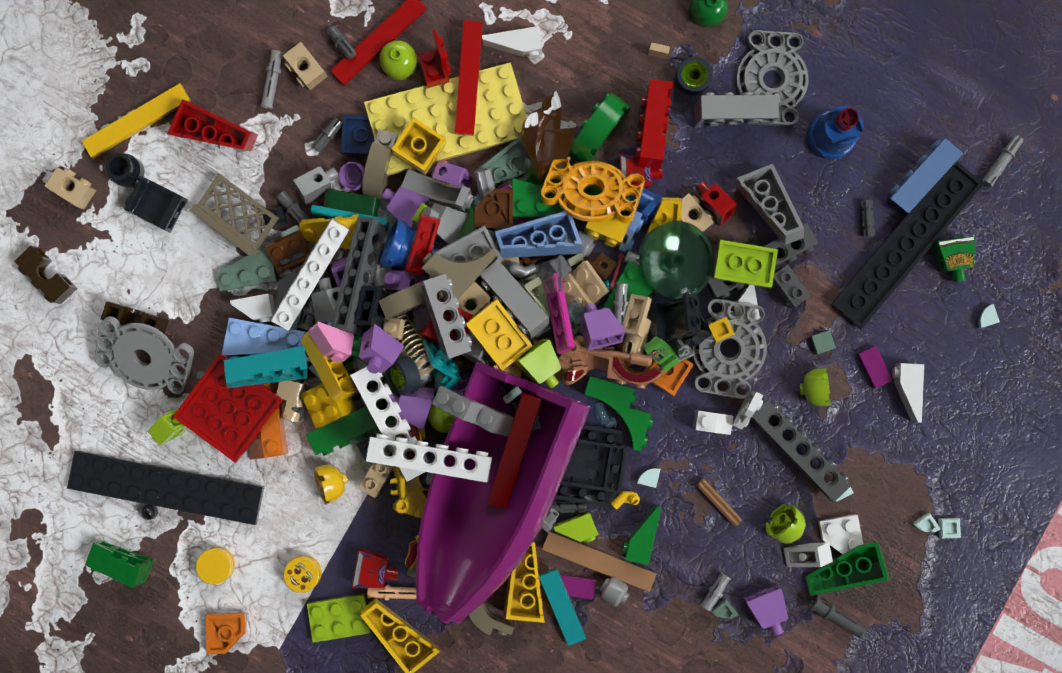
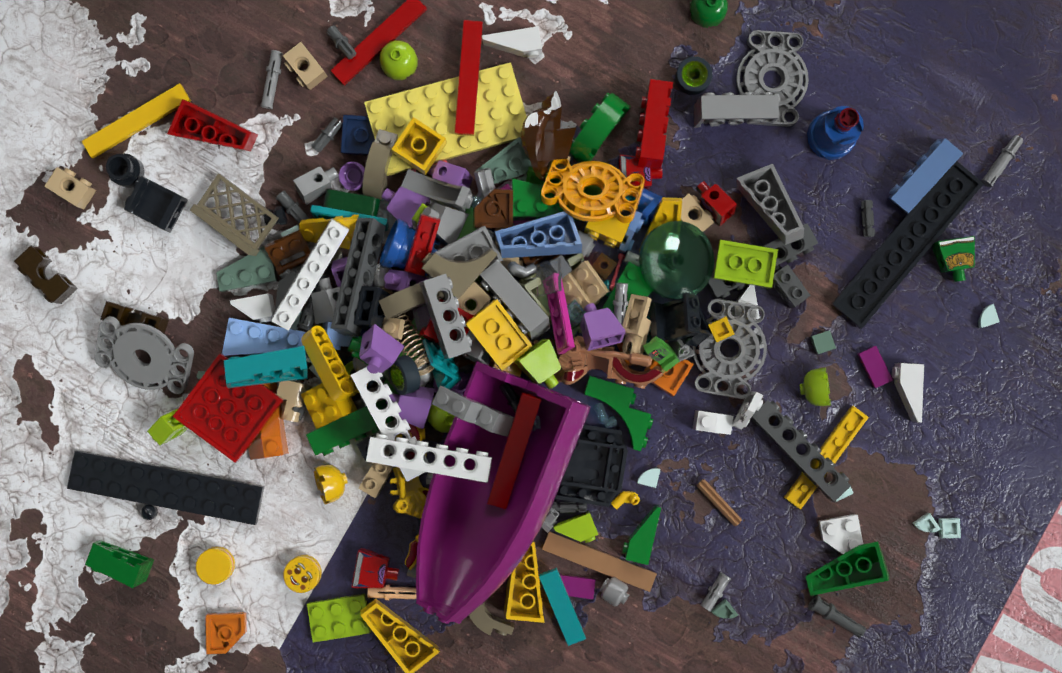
(332, 341): bright pink slope -> none
(434, 63): red bracket -> none
(512, 394): light aqua tile -> none
(658, 50): tan tile -> none
(768, 608): medium lavender torso -> none
(786, 525): lime cylinder -> none
(808, 555): white slope -> none
(832, 448): none -> yellow tile

